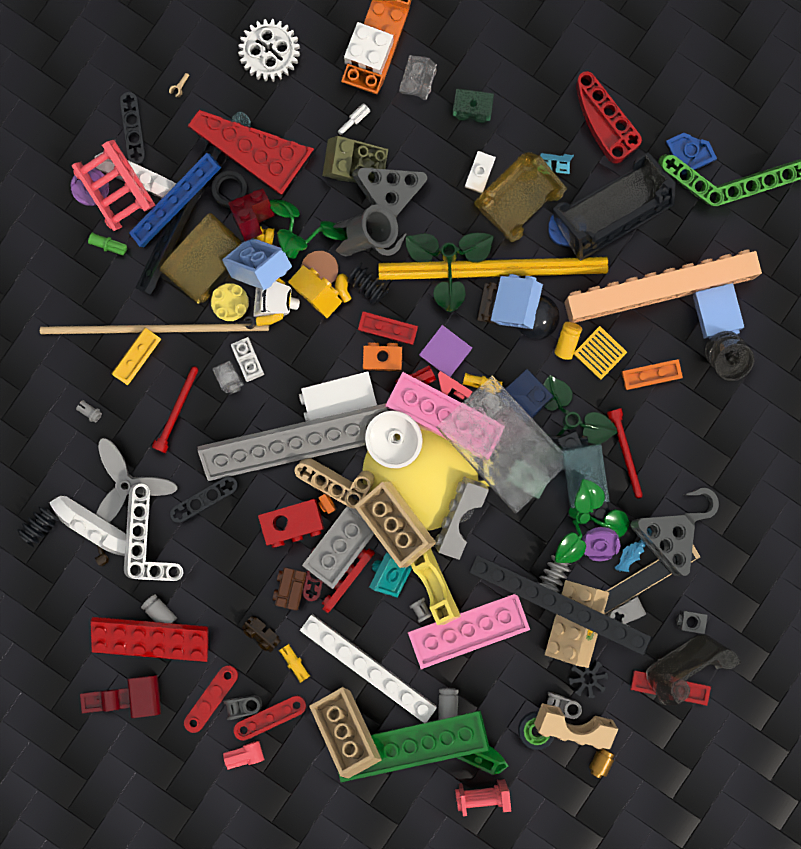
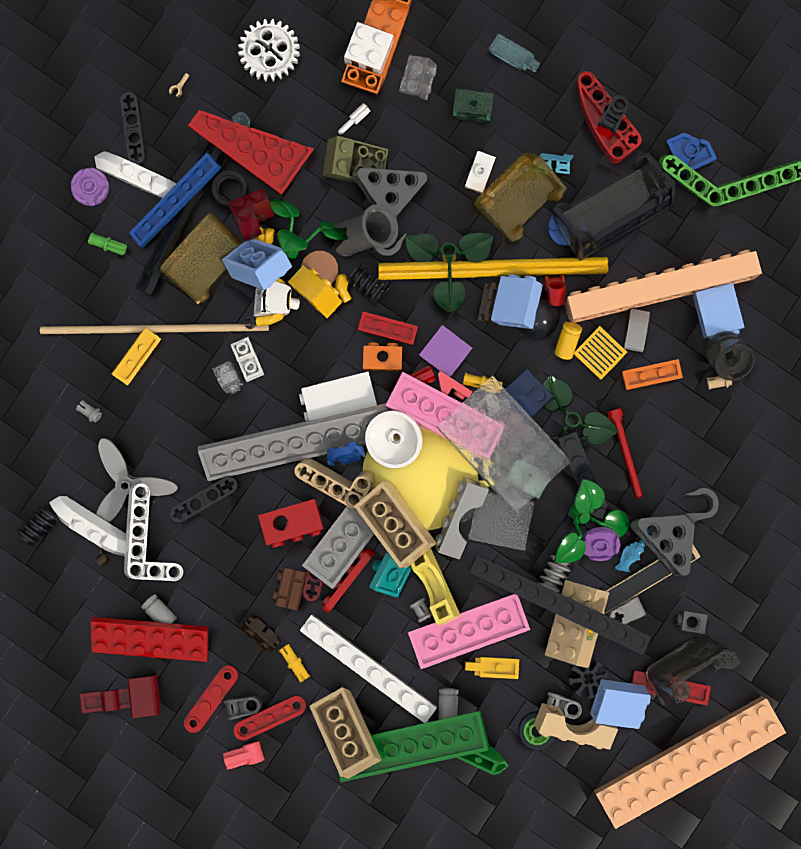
(121, 168): coral fence -> none
(161, 443): red piece -> none
(229, 302): light yellow dish -> none
(326, 504): orange plate -> none
(345, 455): none -> blue plate
(484, 797): coral fence -> none
(494, 667): none -> yellow hinge
(499, 525): none -> clear piece
(513, 54): none -> clear light blue hinge
(555, 290): none -> red piece
(584, 464): clear light blue tile -> none
(601, 763): pearl gold brick -> none
(612, 117): none -> black piece
(620, 704): none -> light blue brick
(636, 330): none -> light grey slope
(689, 761): none -> light nougat brick
(716, 382): none -> tan pin

